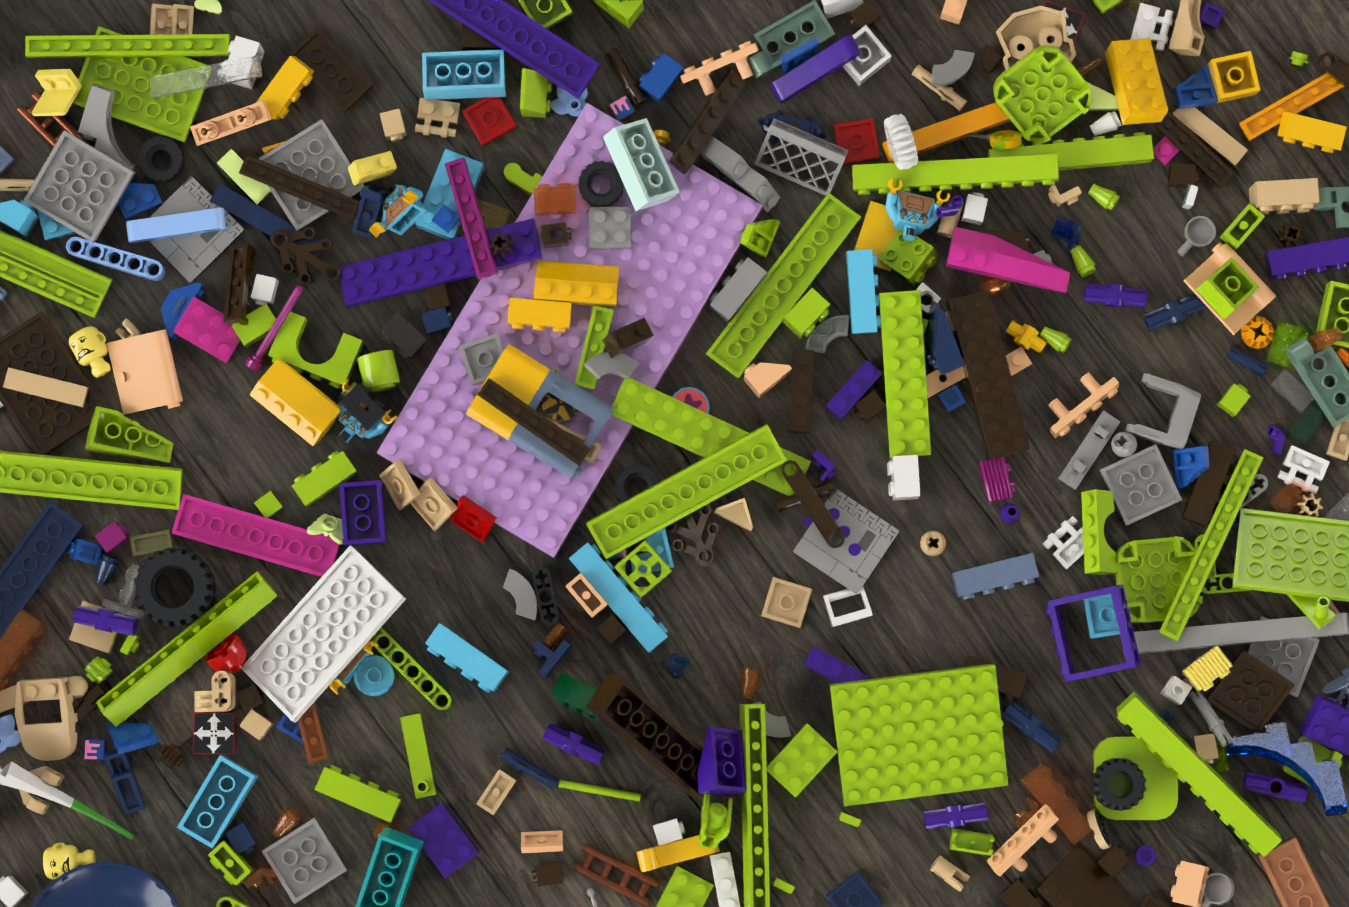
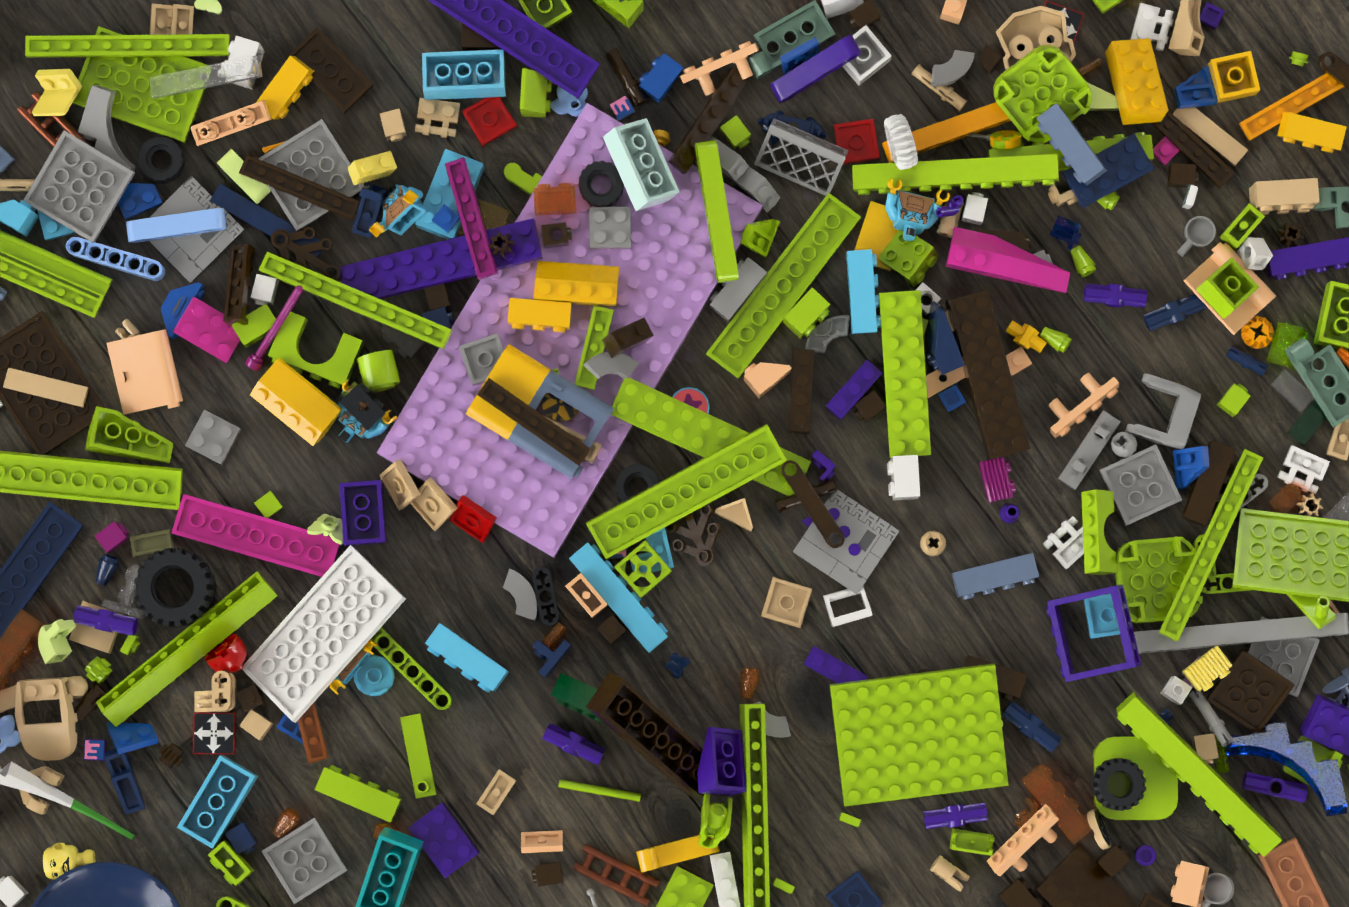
(53, 640): none -> yellowish green brick
(84, 551): blue bracket -> none
(90, 350): light yellow piece -> none
(213, 437): none -> light grey plate
(257, 878): clear orange bracket -> none
(324, 478): lime brick -> none
(355, 300): none -> lime plate
(508, 756): dark blue pin -> none
(669, 831): white brick -> none
(716, 211): none -> lime beam
(736, 133): none -> lime brick
(801, 760): lime brick -> none
(994, 285): clear orange cone -> none
(1071, 144): none -> sand blue brick
(1105, 124): white cone -> none
(1124, 164): none -> dark blue plate
(1255, 253): none -> white brick
(1277, 437): dark purple arm -> none
(1323, 339): clear orange cone -> none

